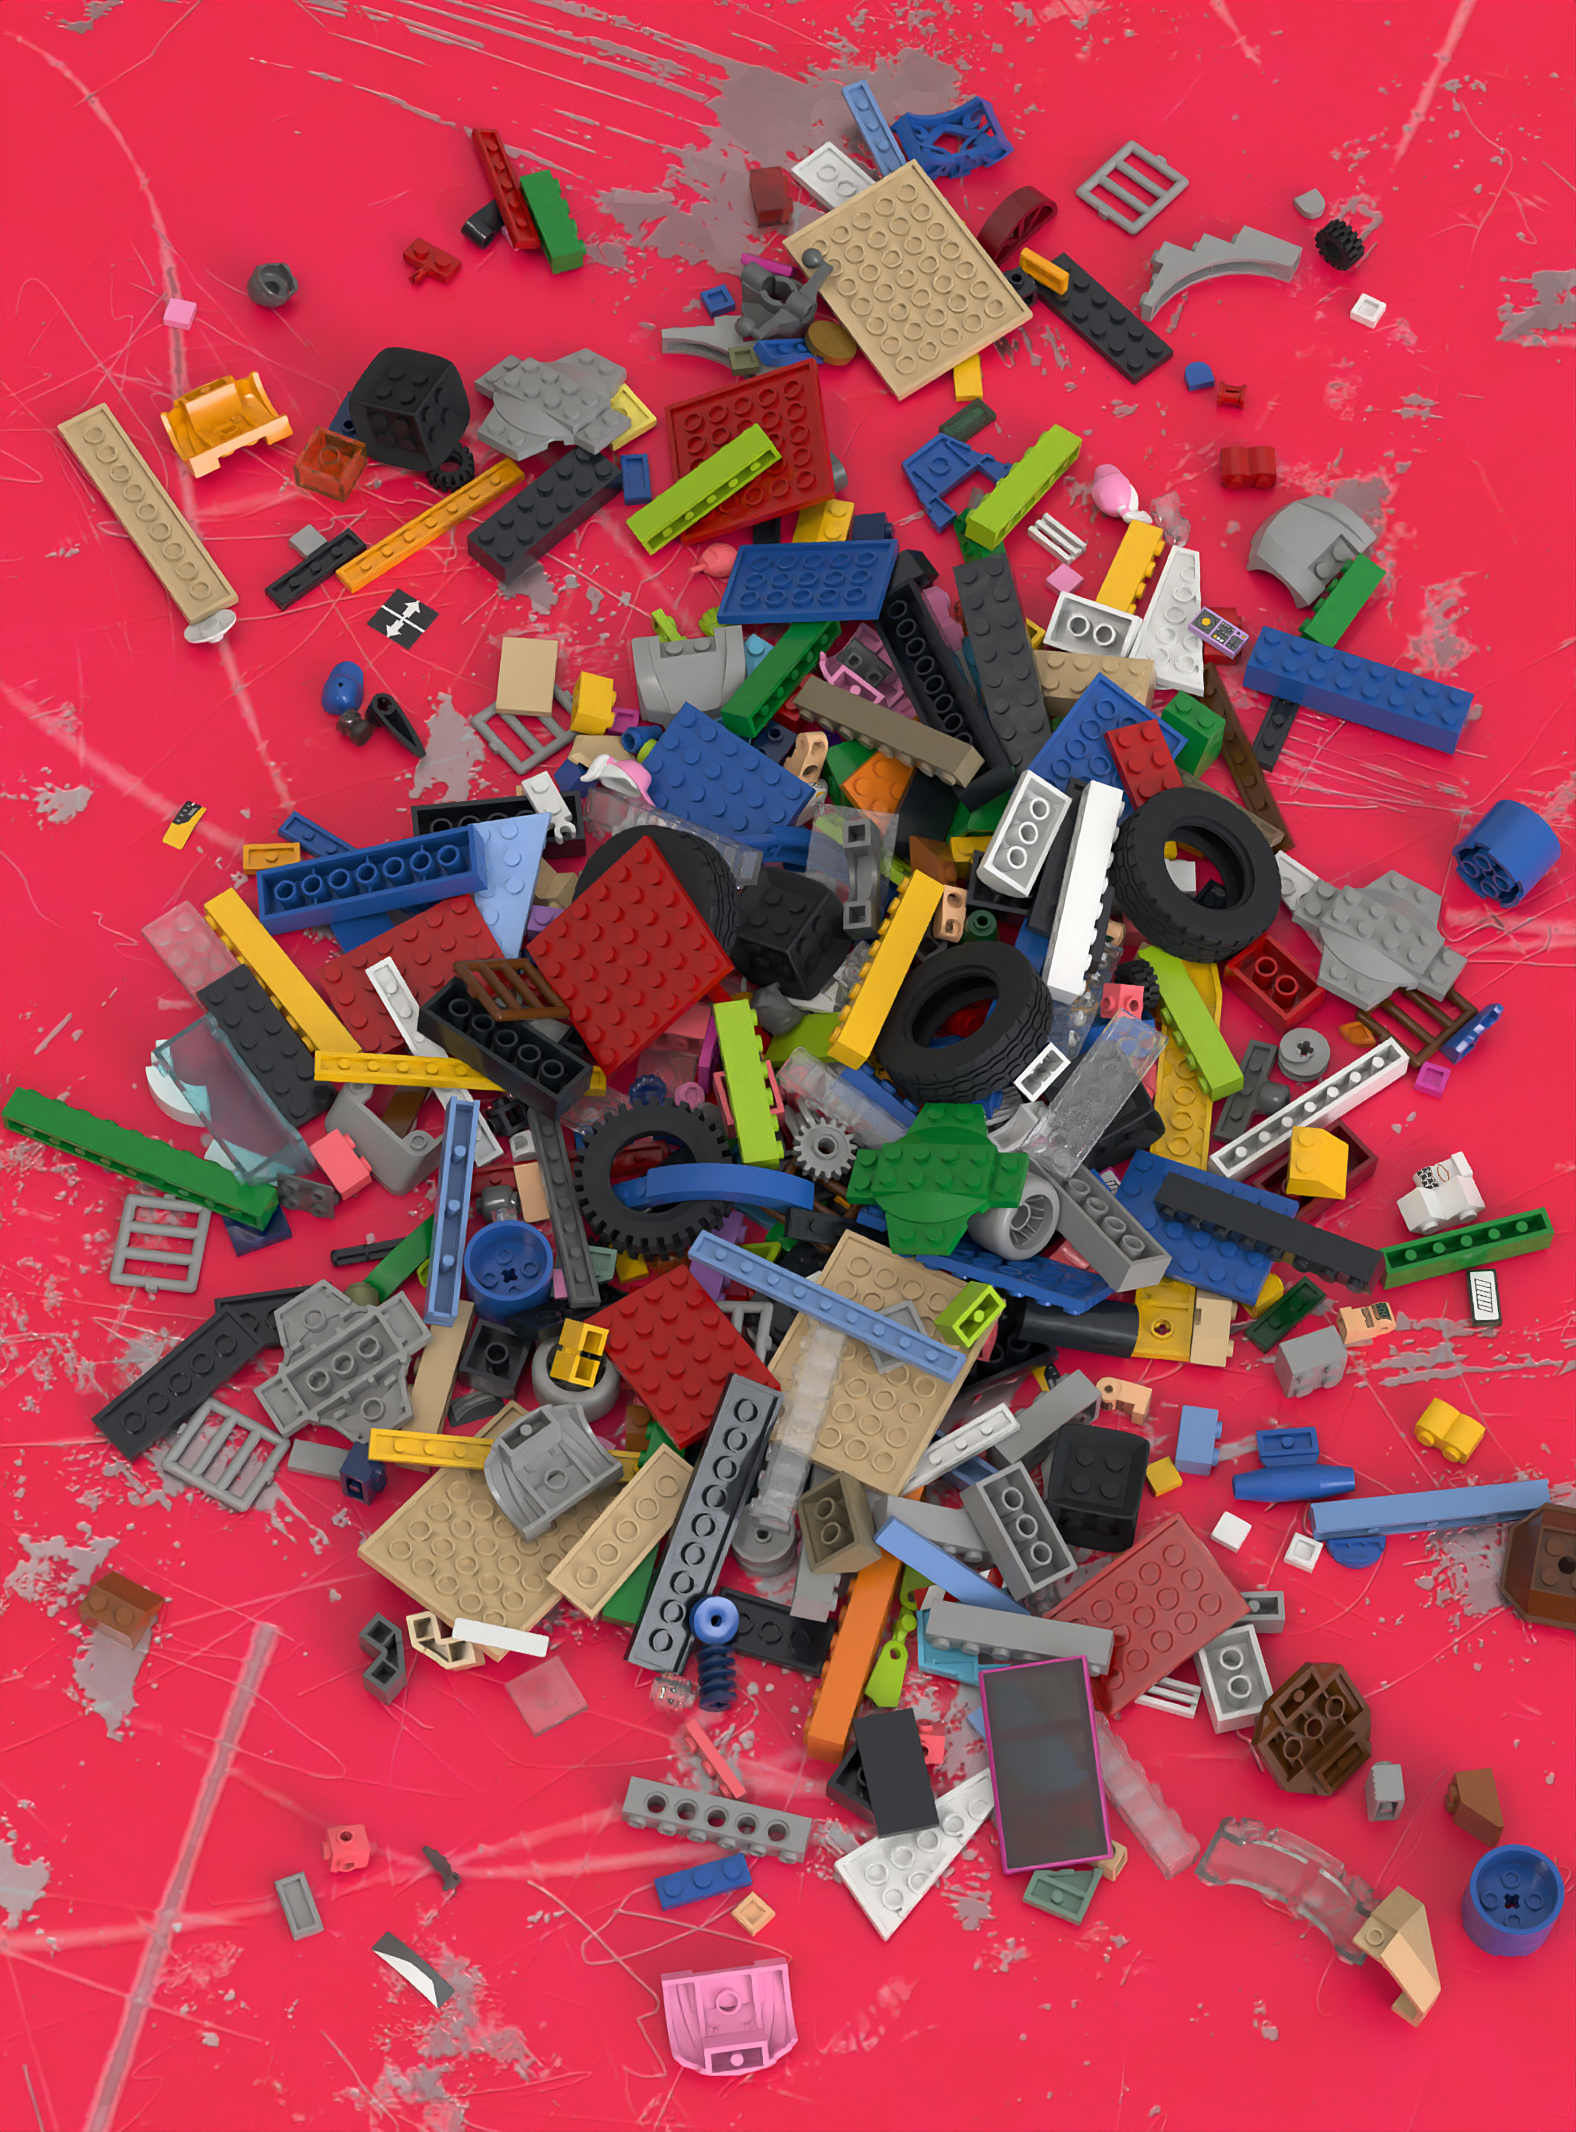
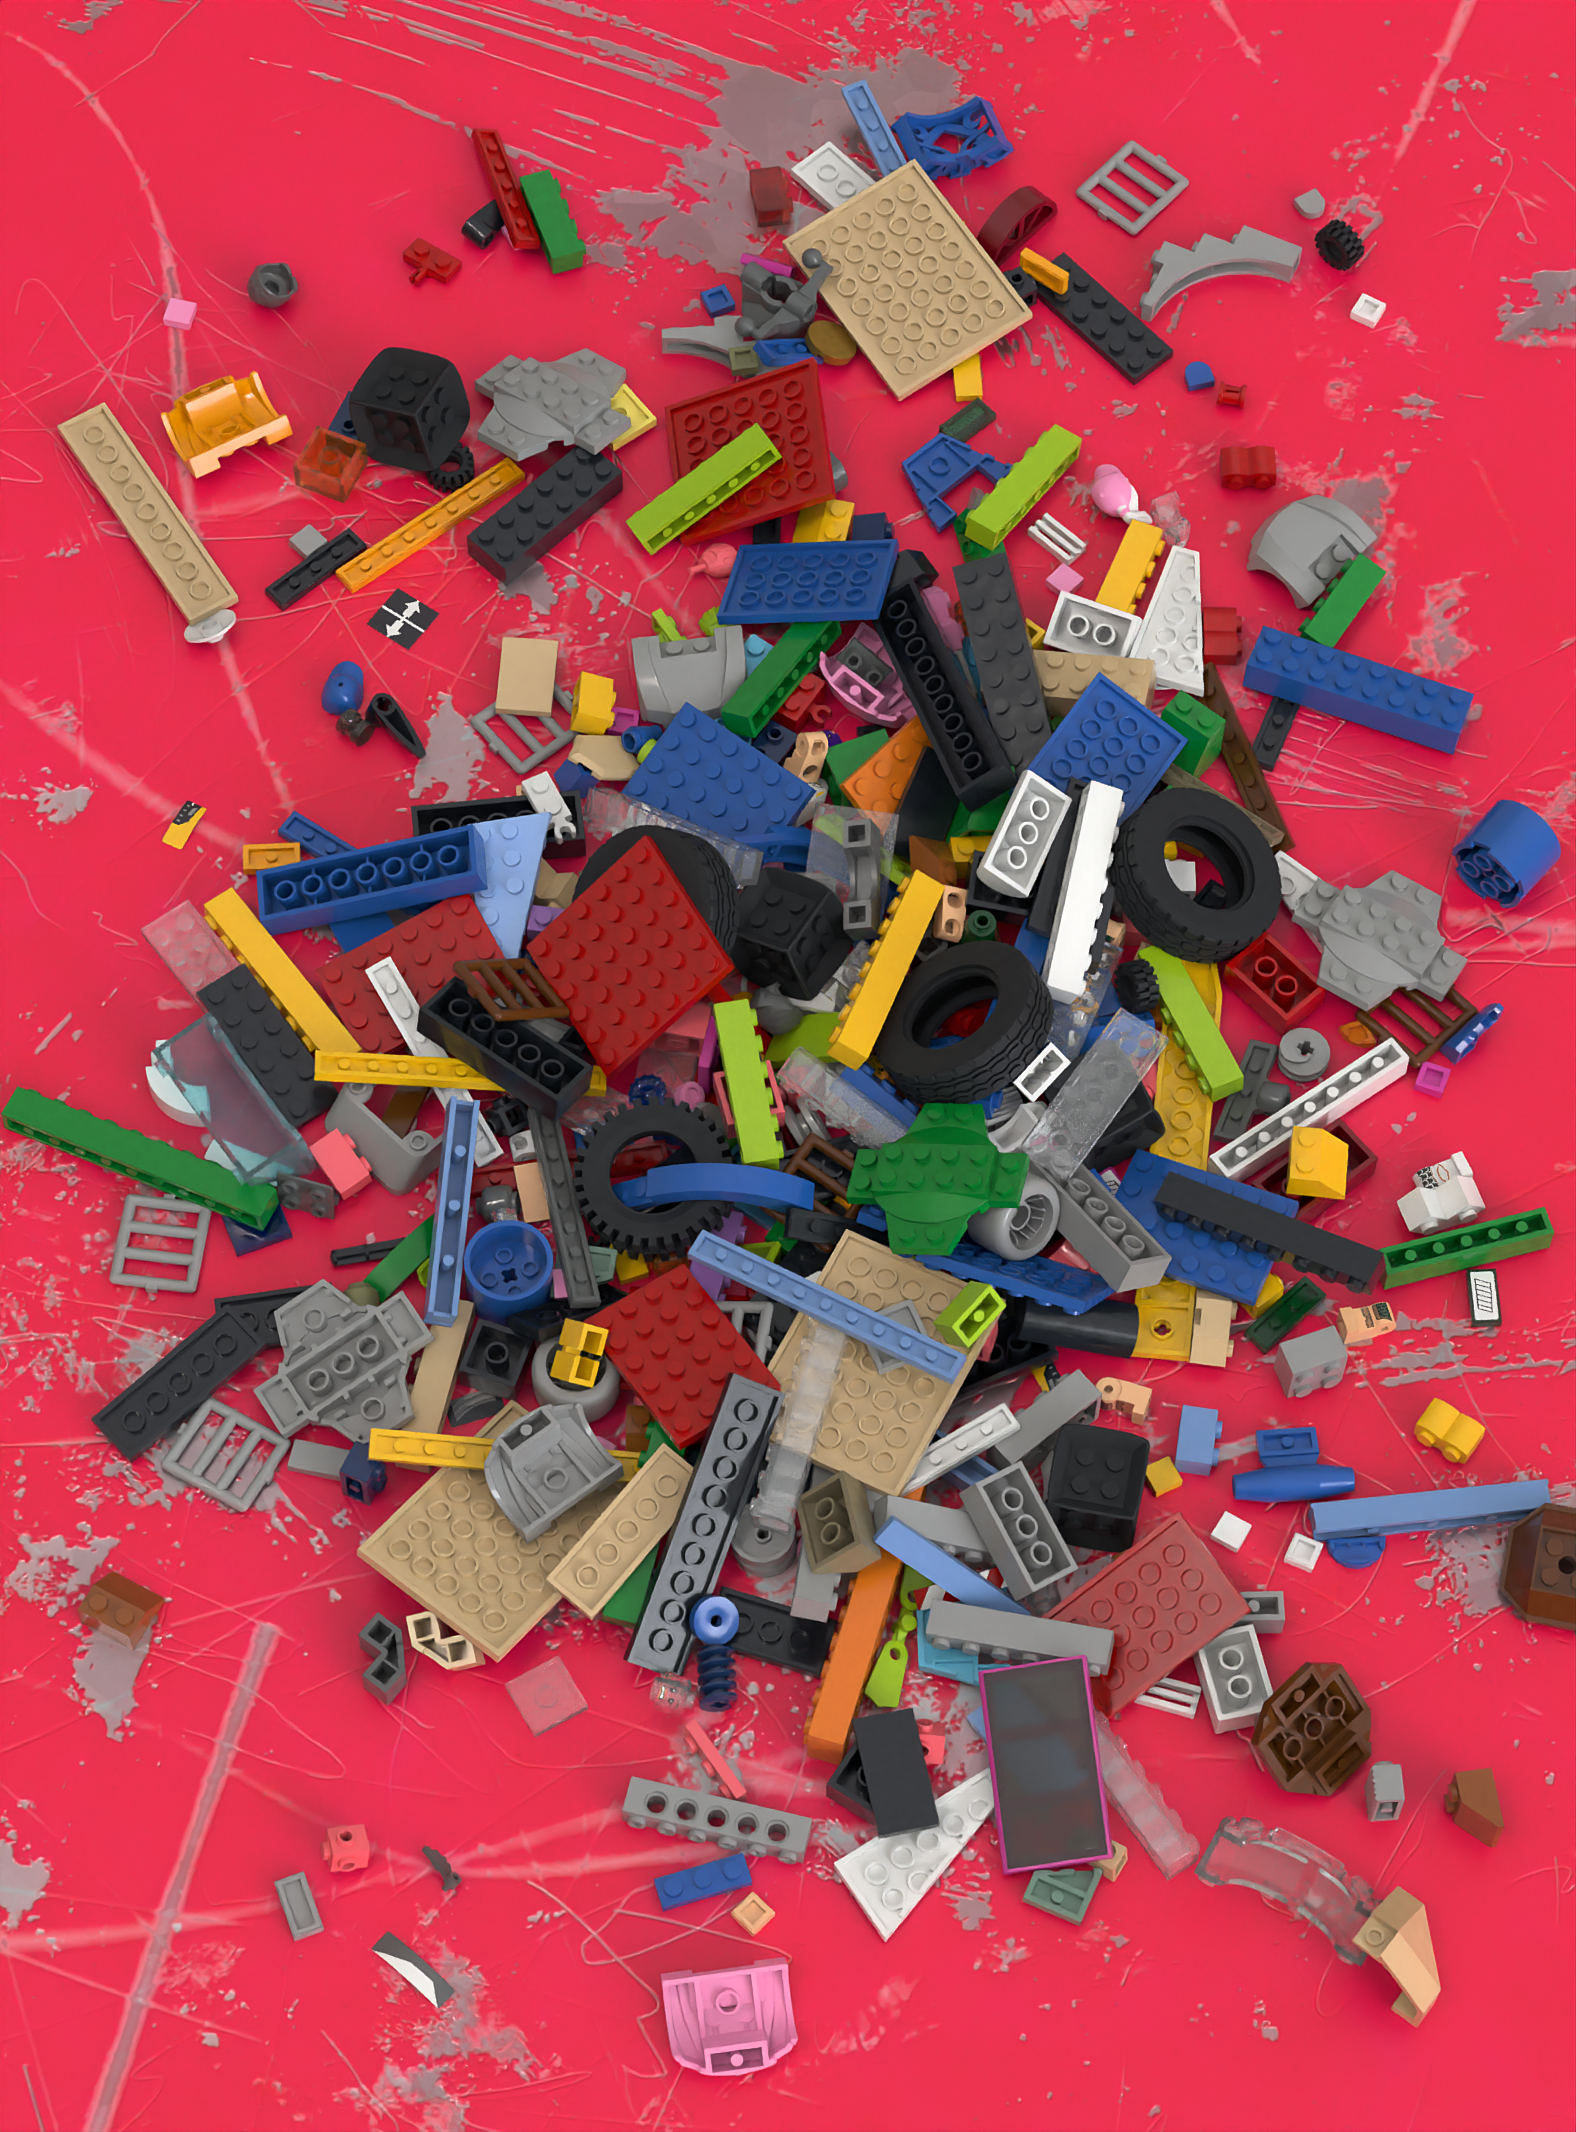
(500, 1637): white sticker -> none
(623, 776): hair -> none
(636, 479): blue tile -> none
(834, 1140): light grey gear -> none
(888, 732): dark tan brick -> none
(1124, 996): coral brick -> none
(1142, 761): red plate -> none
(1218, 632): tile -> none
(1515, 1877): blue brick -> none

